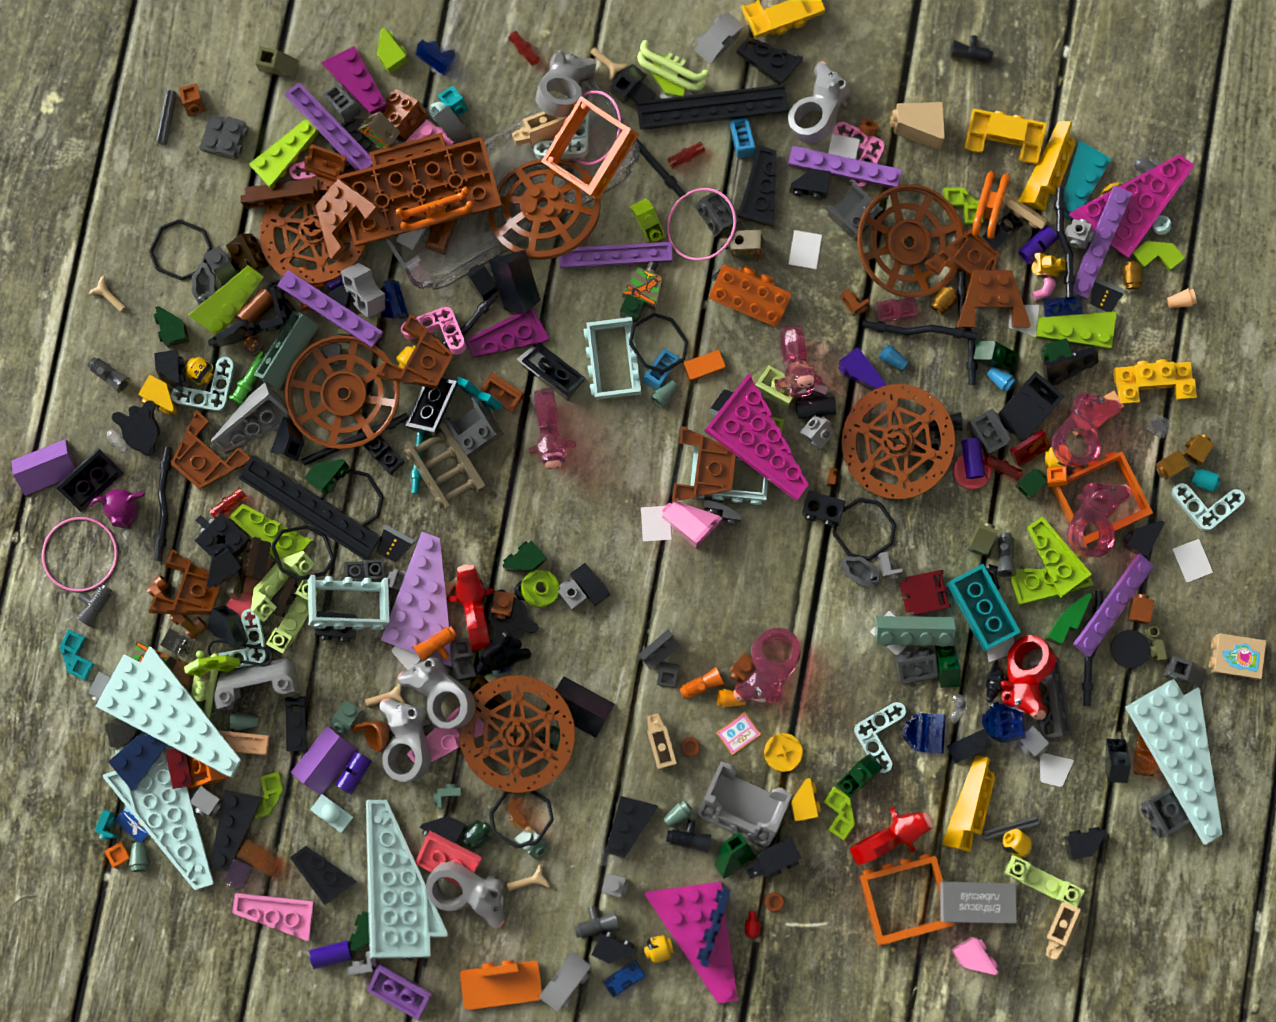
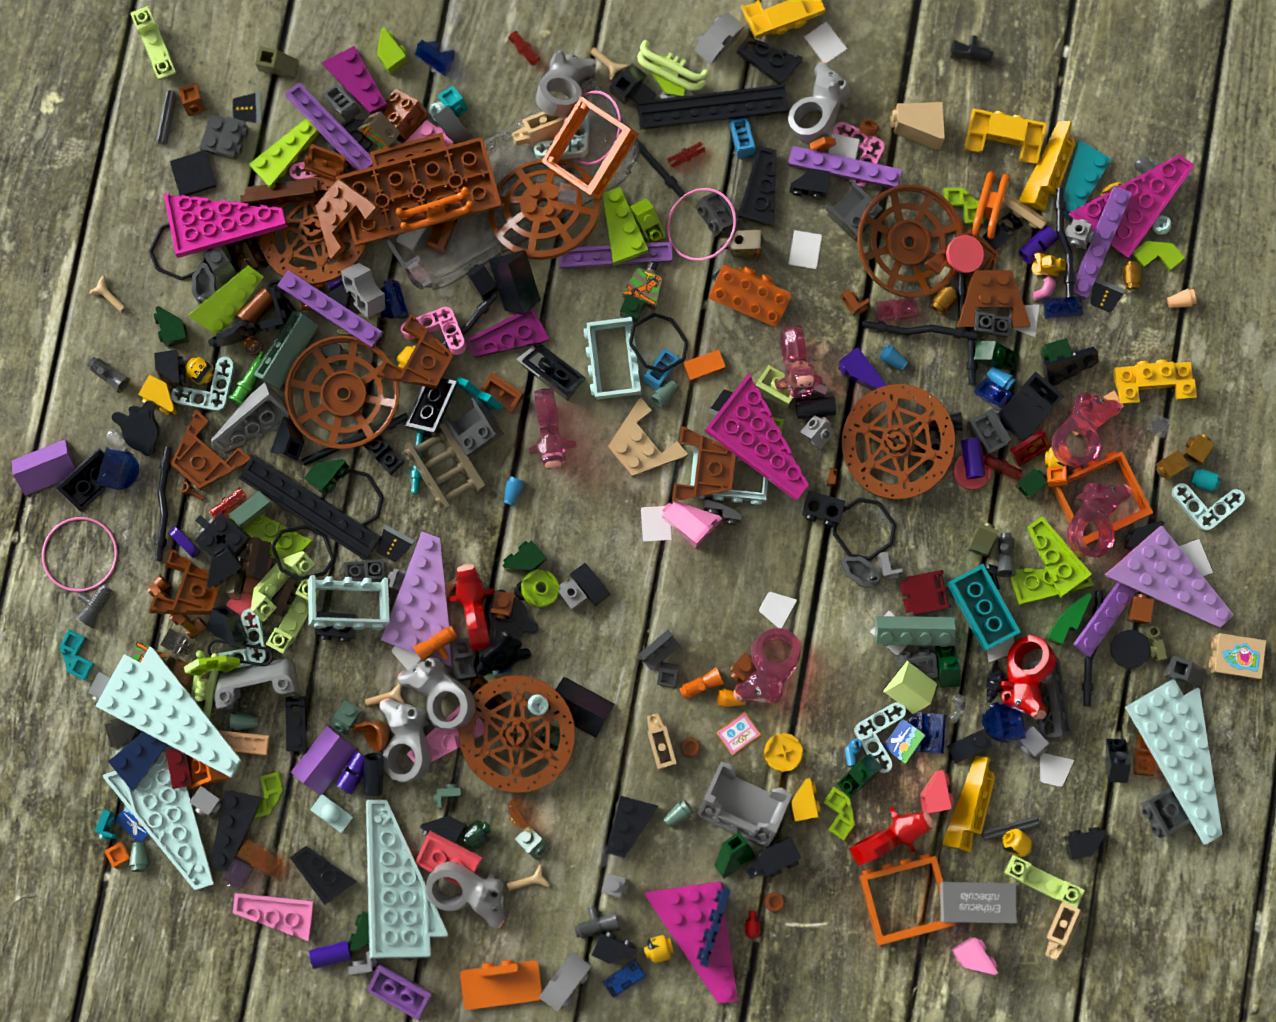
(118, 469): none -> clear blue slope
(119, 506): magenta piece -> none
(153, 42): none -> yellowish green slope
(184, 542): none -> dark purple beam
(189, 490): none -> dark orange hand
(193, 173): none -> black tile
(207, 224): none -> dark pink wing
(247, 108): none -> black sticker
(250, 510): none -> sand green panel
(373, 774): none -> black pin
(513, 490): none -> dark azure cone
(528, 843): black piece -> none
(538, 704): none -> light aqua tile
(568, 194): none -> clear tile
(623, 231): none -> lime wing
(635, 448): none -> tan wing
(688, 839): black piece -> none
(777, 608): none -> white sticker
(823, 144): none -> orange tile
(825, 42): none -> white sticker
(851, 751): none -> dark azure arm
(903, 741): none -> sticker
(911, 688): none -> yellowish green slope
(935, 793): none -> coral slope
(965, 253): none -> coral tile
(992, 325): none -> dark grey slope
(993, 394): none -> clear blue slope
(1080, 329): lime wing -> none
(1167, 574): none -> lavender wing

